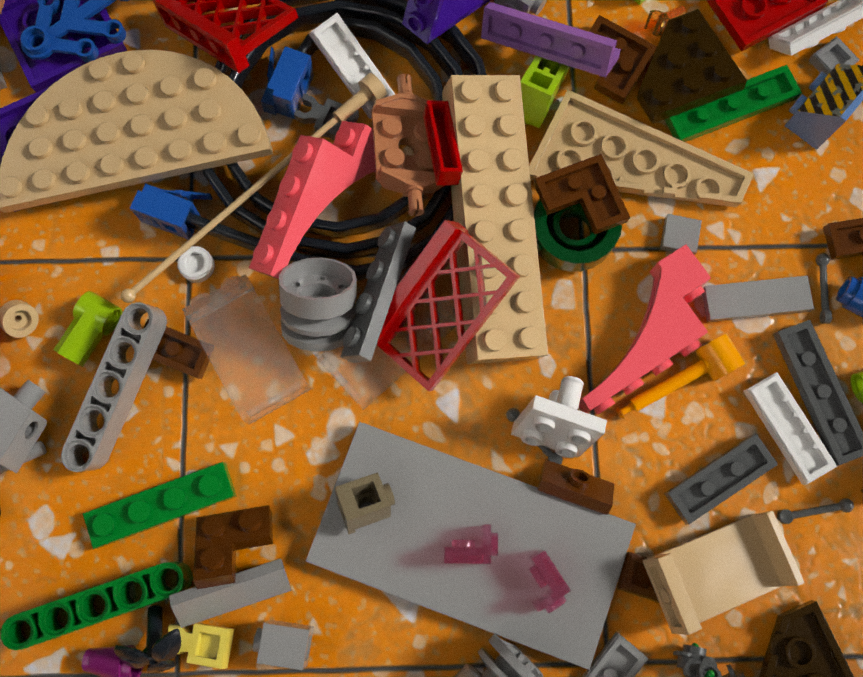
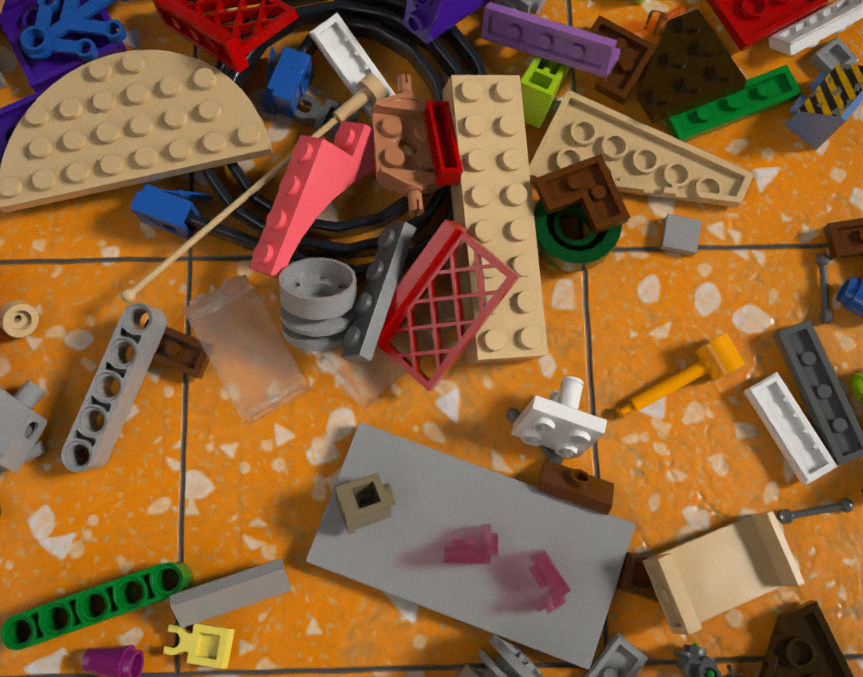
(91, 321): lime piece -> none
(158, 648): black plant -> none
(159, 505): green plate -> none
(196, 264): white tile -> none
(220, 537): reddish brown plate -> none
(283, 644): light grey brick -> none
(665, 330): coral arch -> none
(721, 479): dark grey plate -> none
(757, 298): light grey tile -> none

